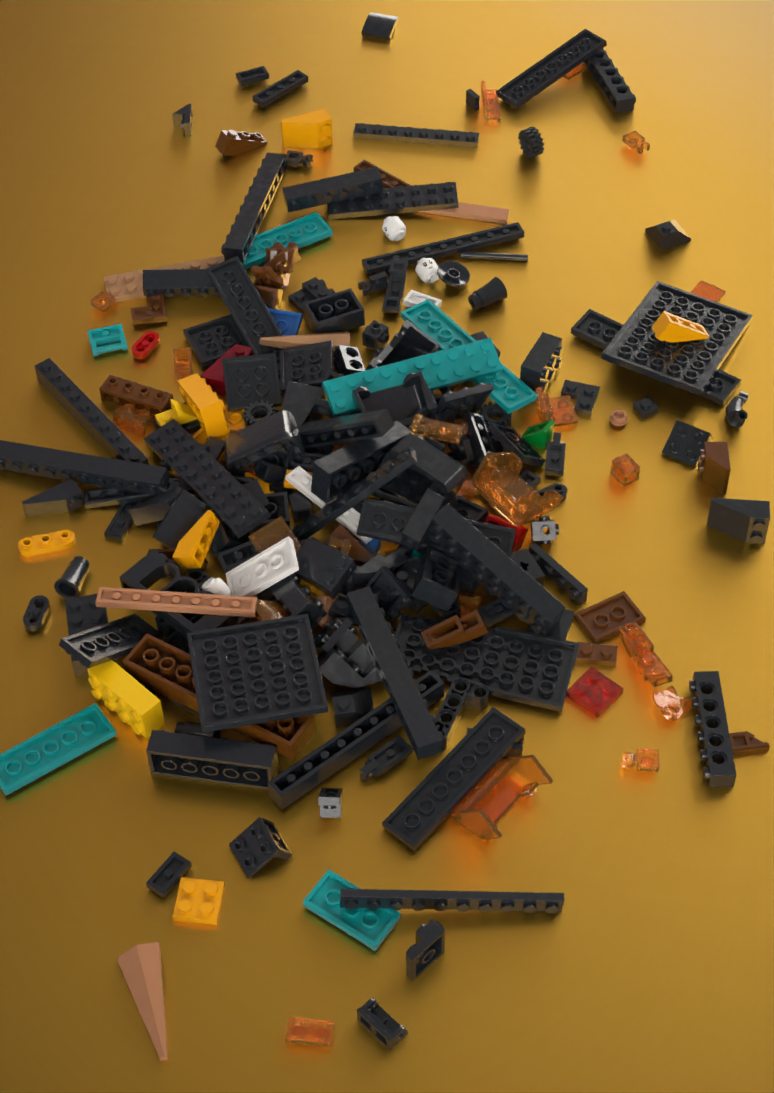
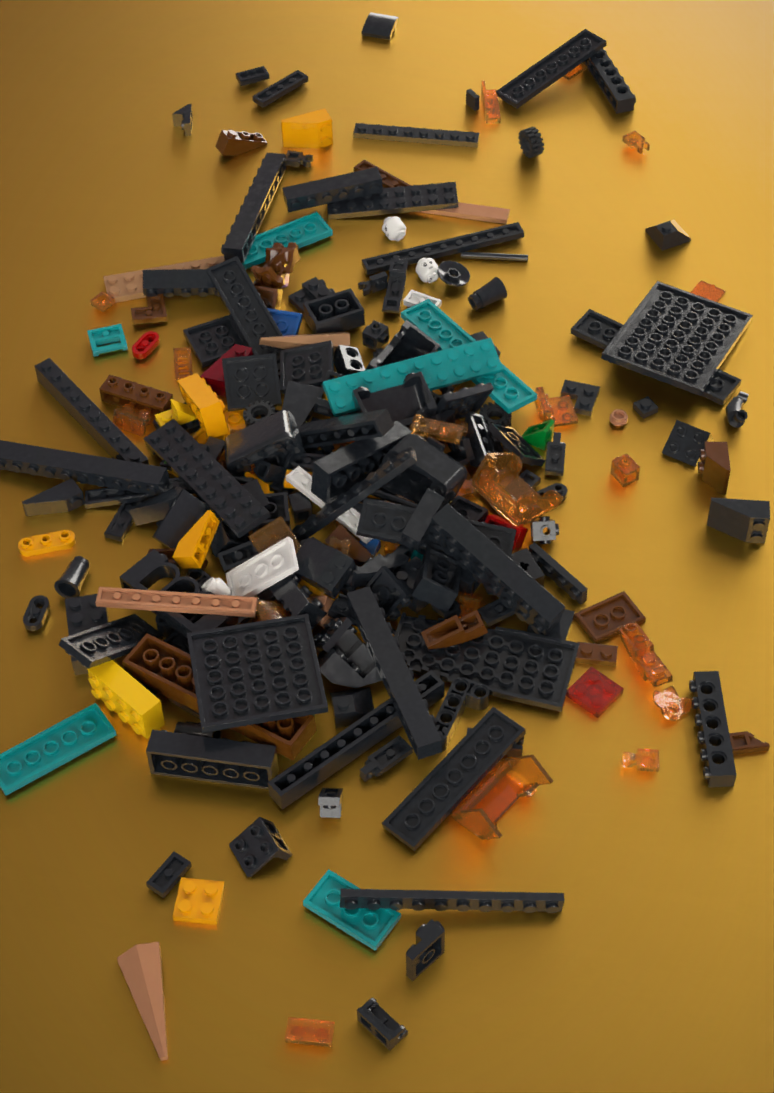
(542, 362): black brick -> none
(677, 329): light orange slope -> none

